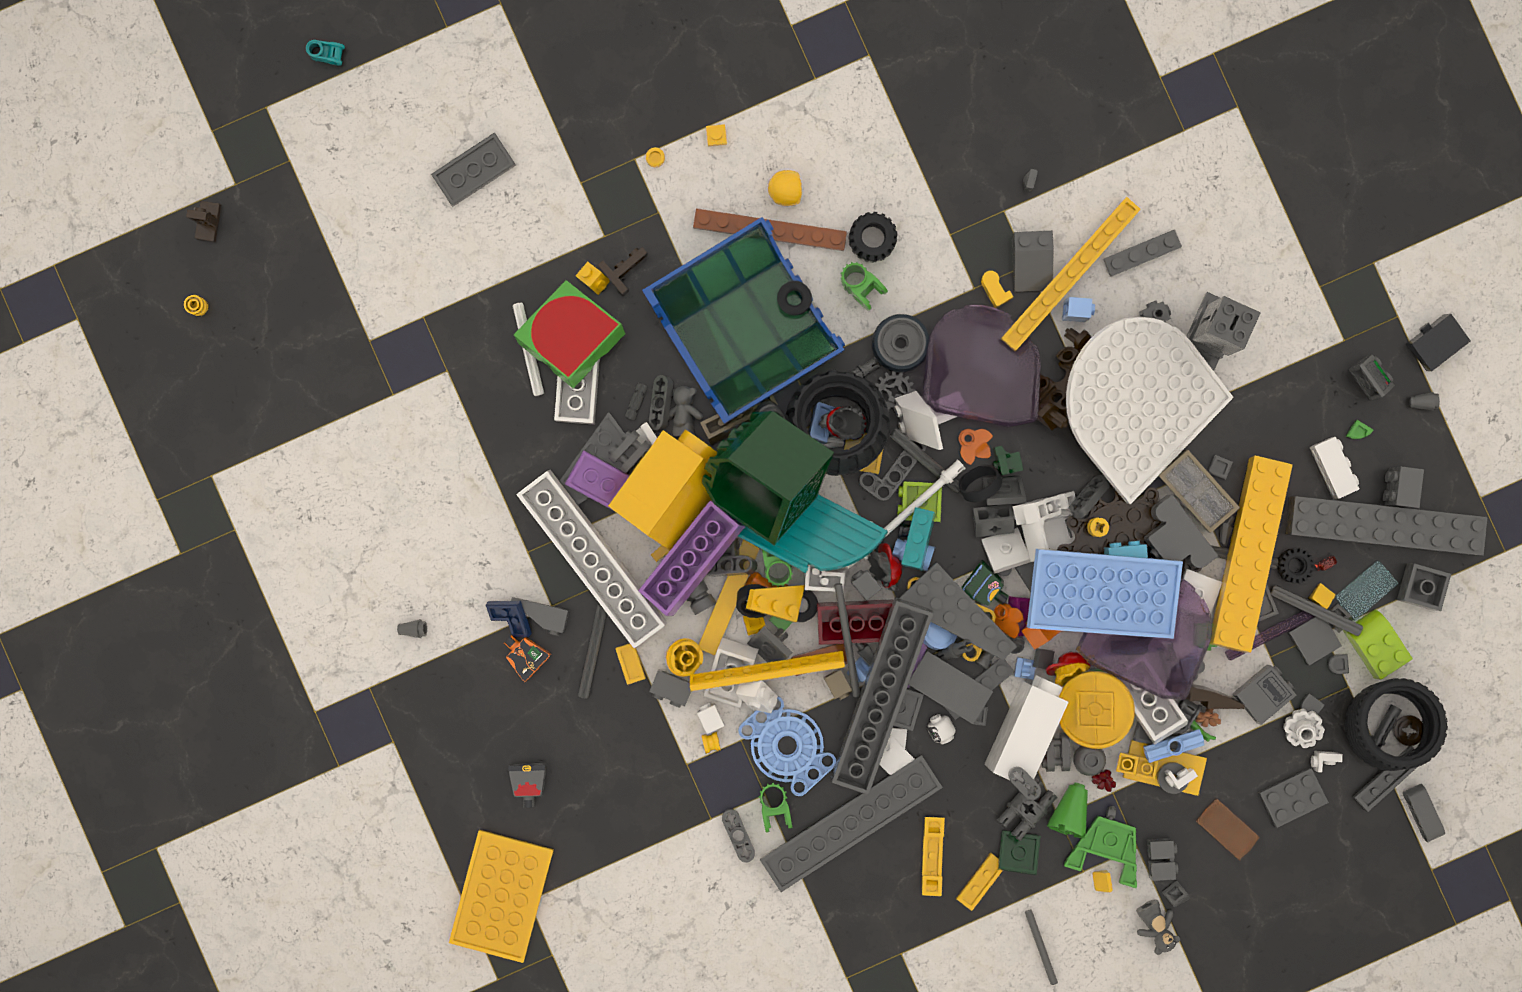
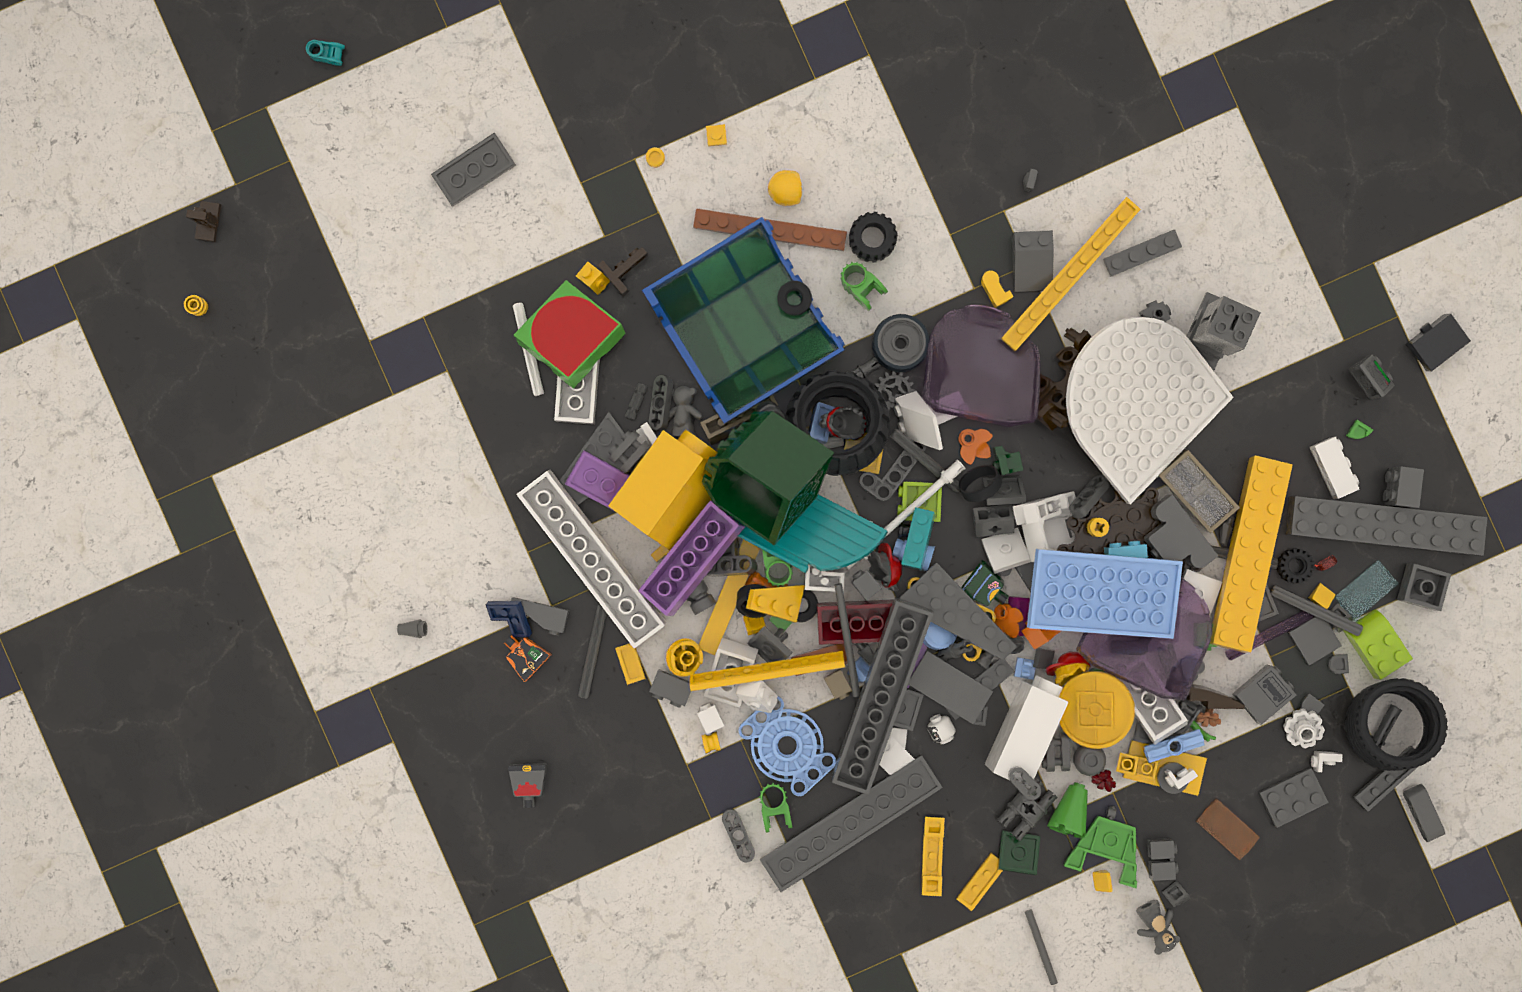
(501, 896): yellow plate -> none
(1078, 309): light blue brick -> none
(1219, 467): dark grey tile -> none
(1415, 724): dark brown gear -> none
(1425, 401): dark grey cone -> none

